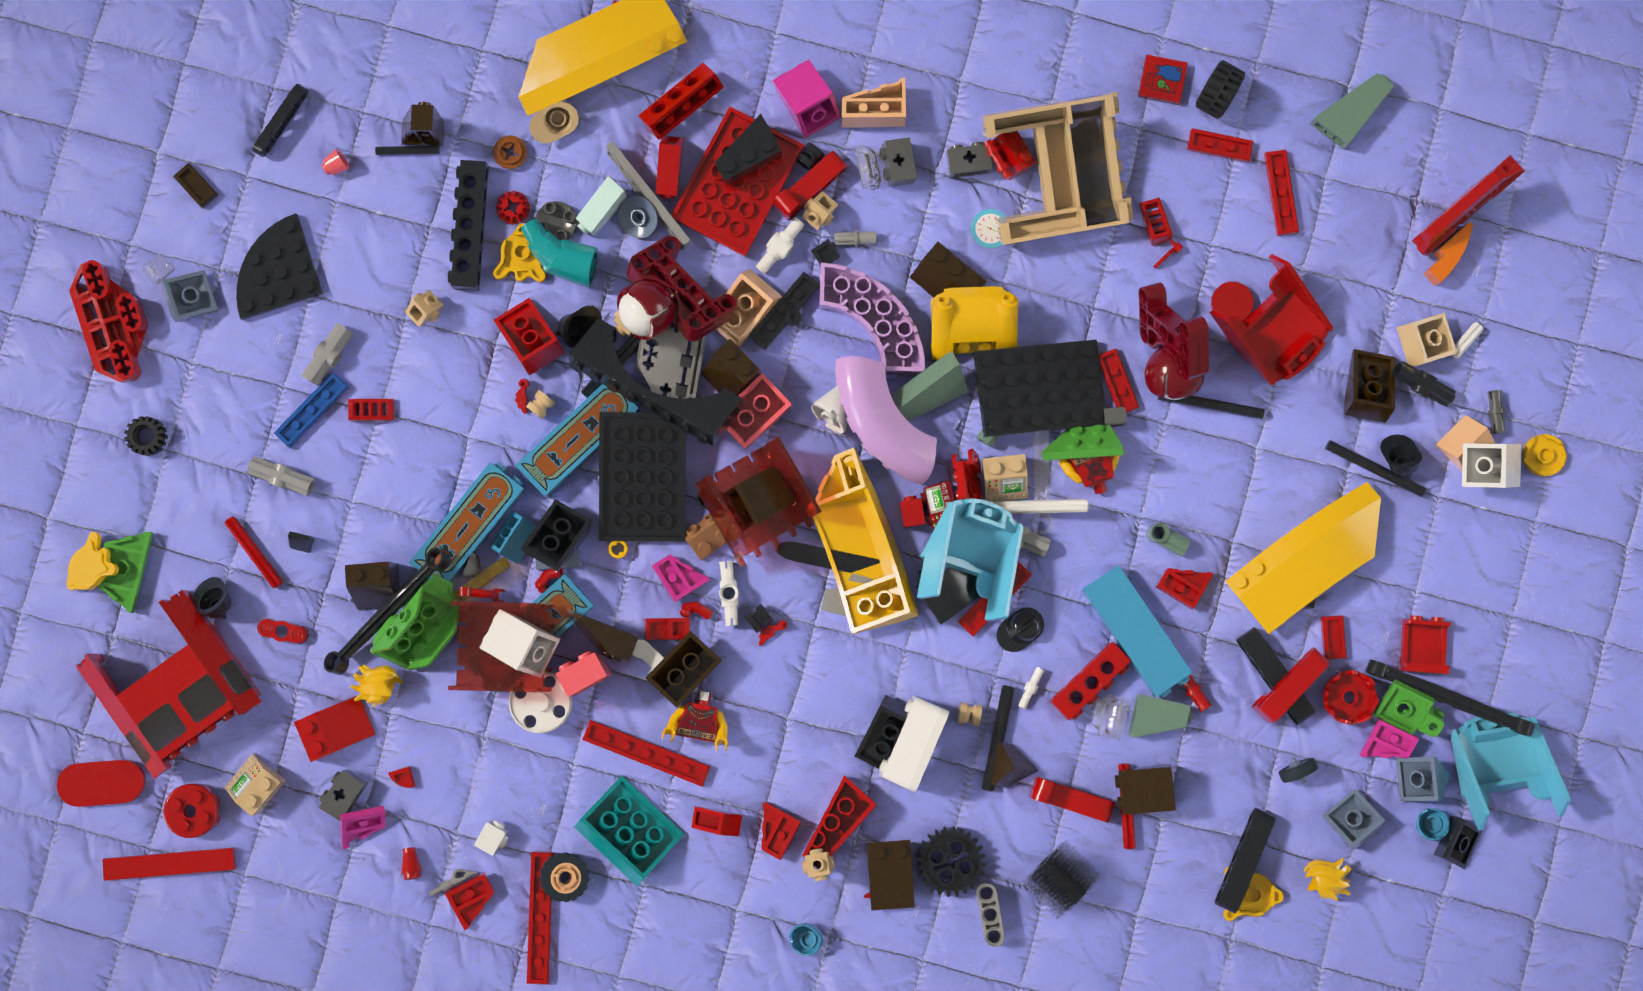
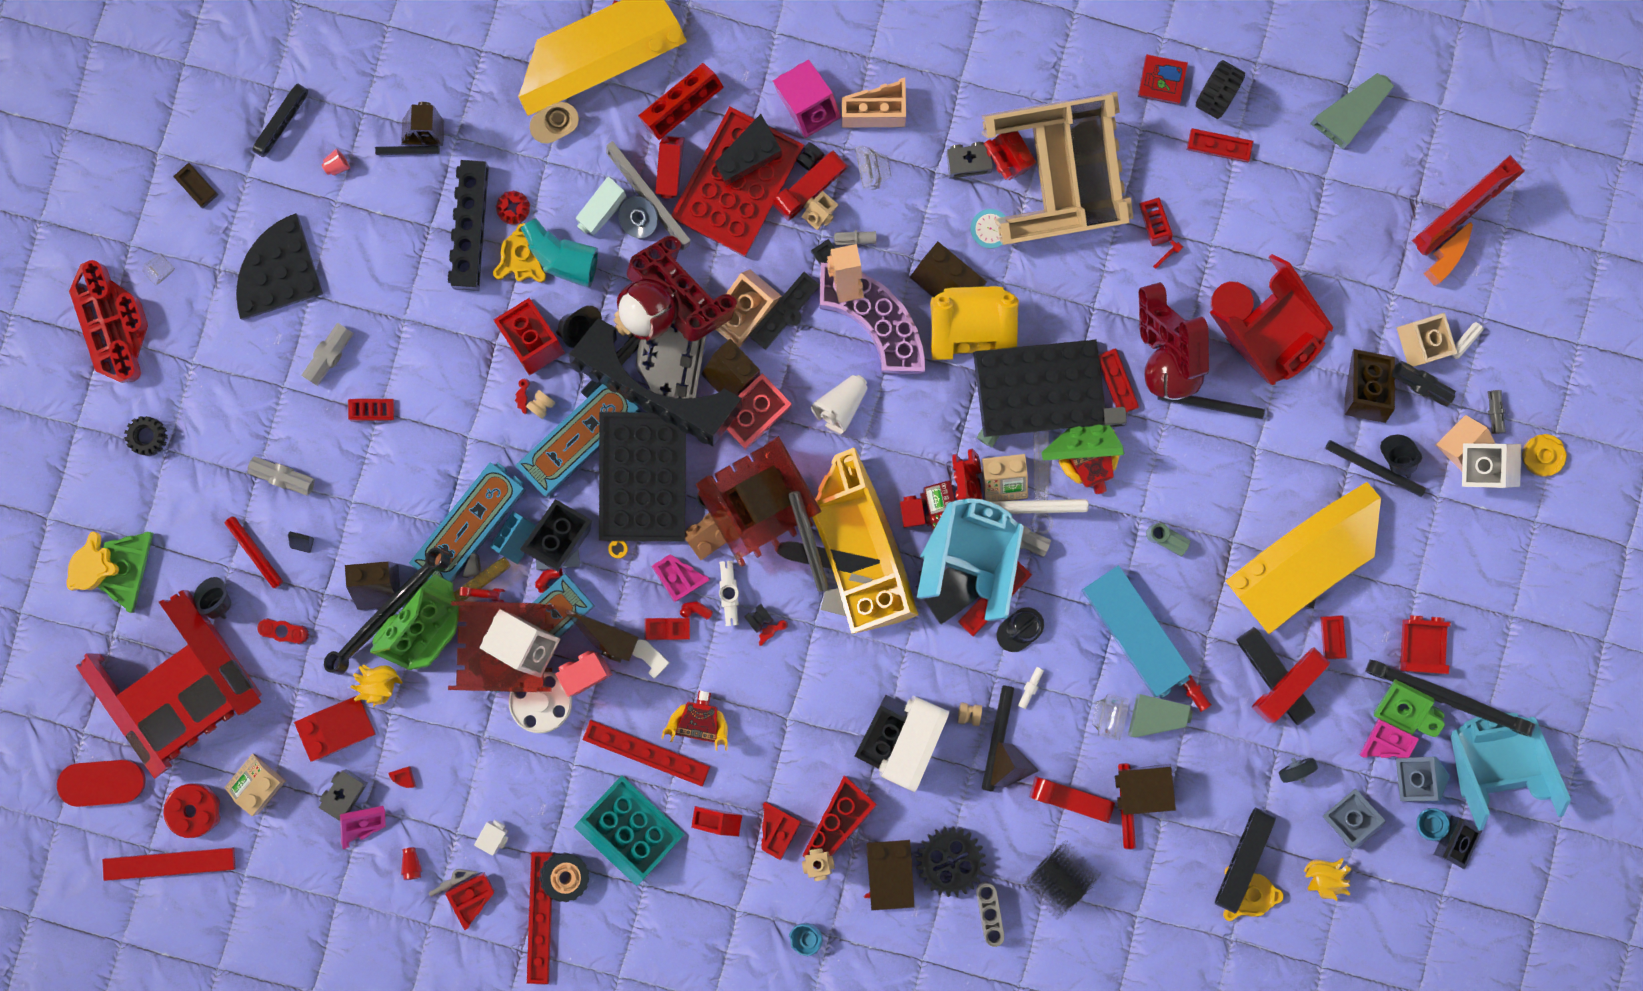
(189, 296): sand blue slope -> none
(311, 410): blue tile -> none
(424, 308): tan brick -> none
(508, 142): dark orange gear -> none
(558, 219): dark grey dish -> none
(683, 669): dark brown slope -> none
(780, 245): white pin -> none
(808, 541): none -> dark grey axle
(846, 270): none -> light nougat wedge
(879, 421): lavender brick -> none
(901, 151): dark grey brick -> none
(931, 388): sand green slope -> none
(1062, 699): red brick -> none
(1184, 585): red wing -> none
(1281, 192): red tile -> none
(1364, 697): red plate -> none

